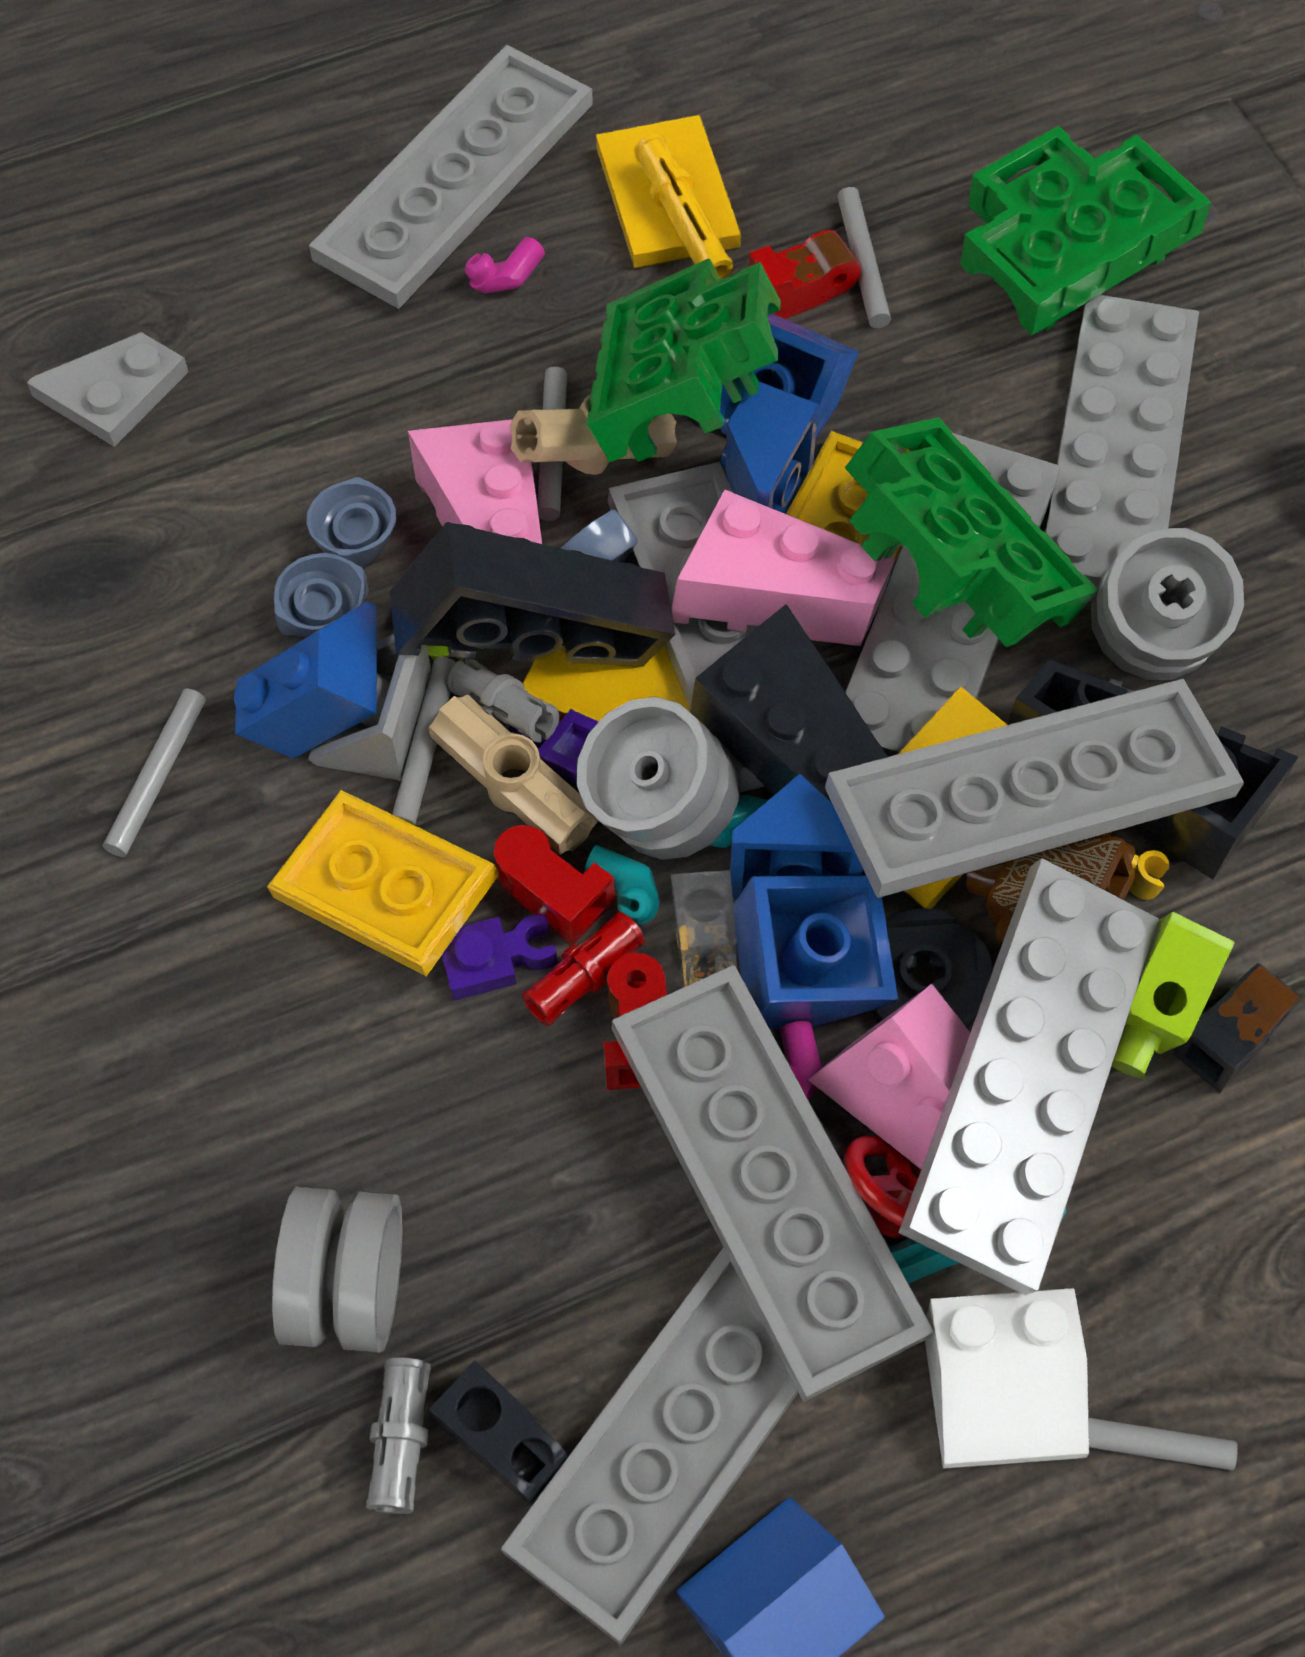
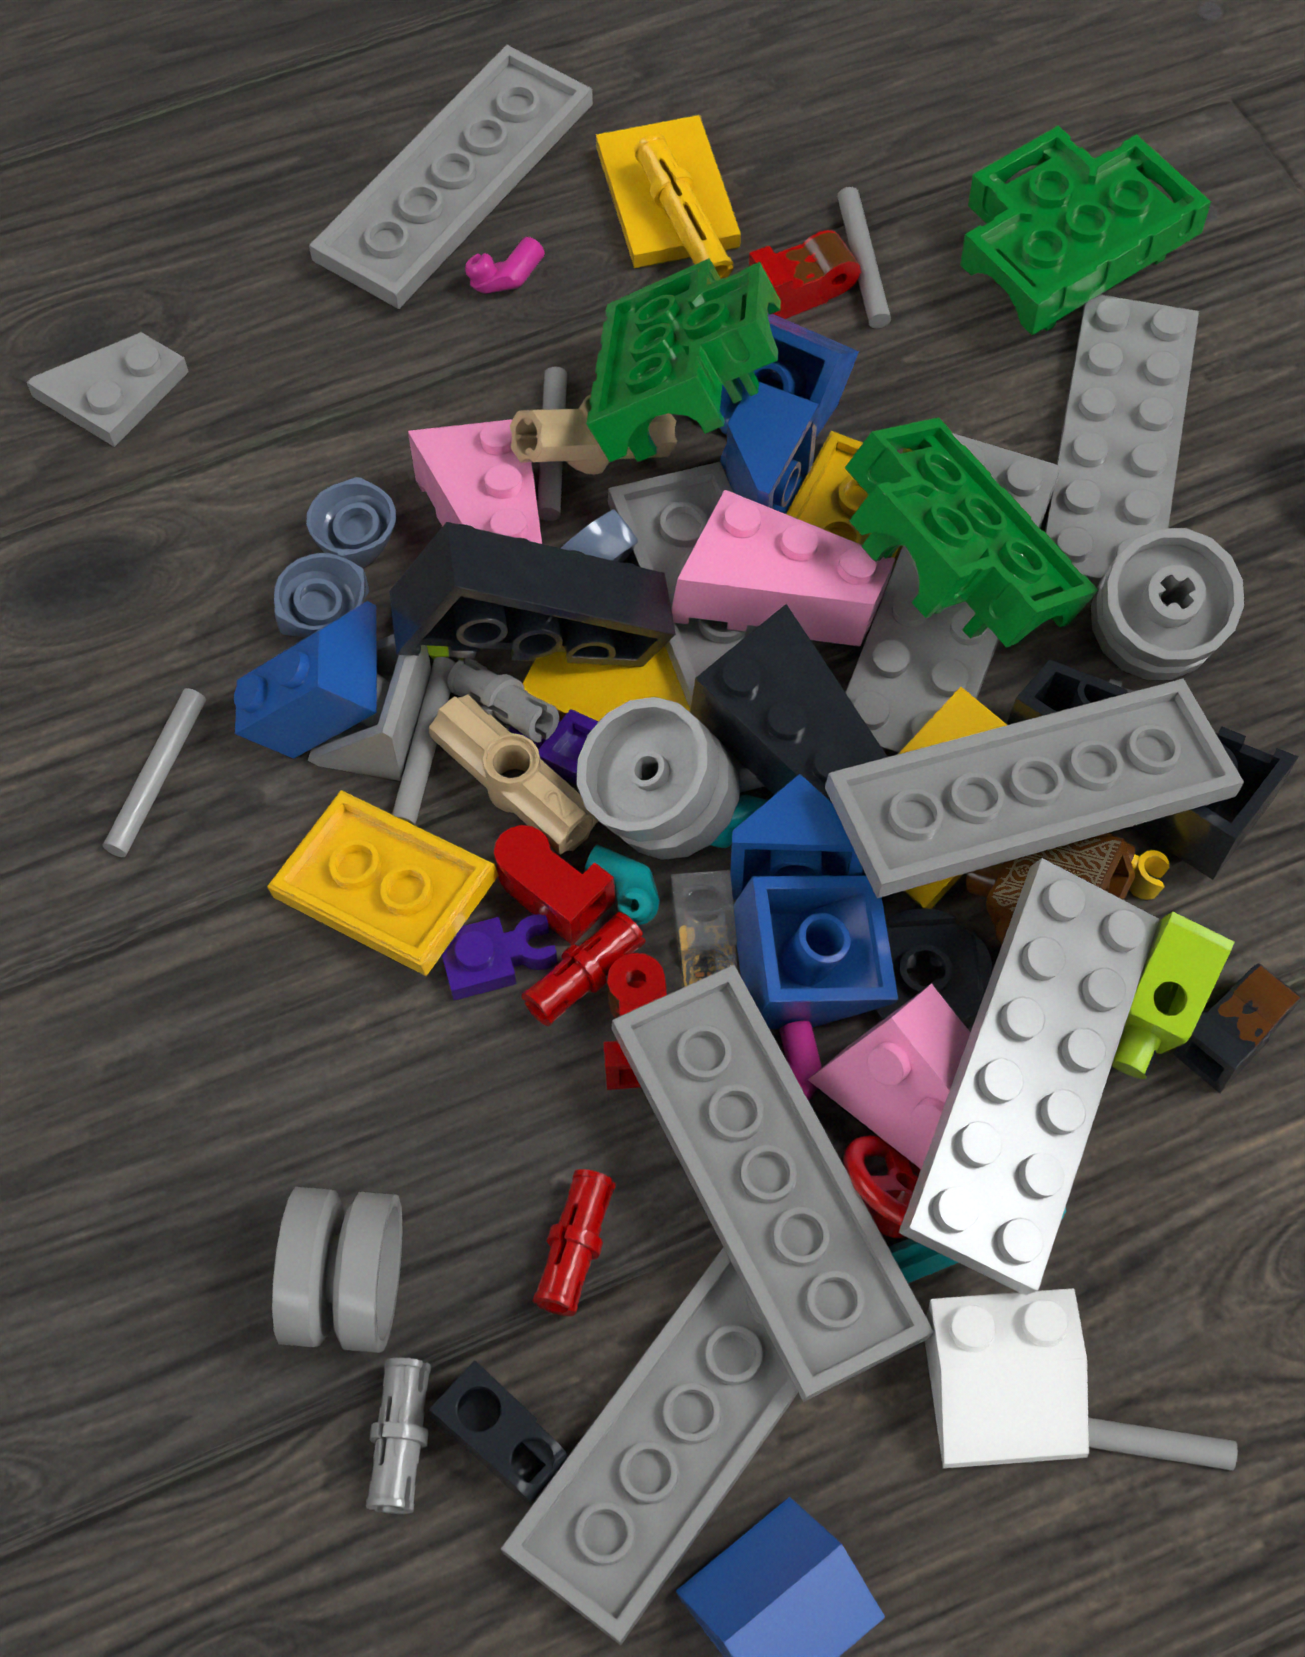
(574, 1242): none -> red pin

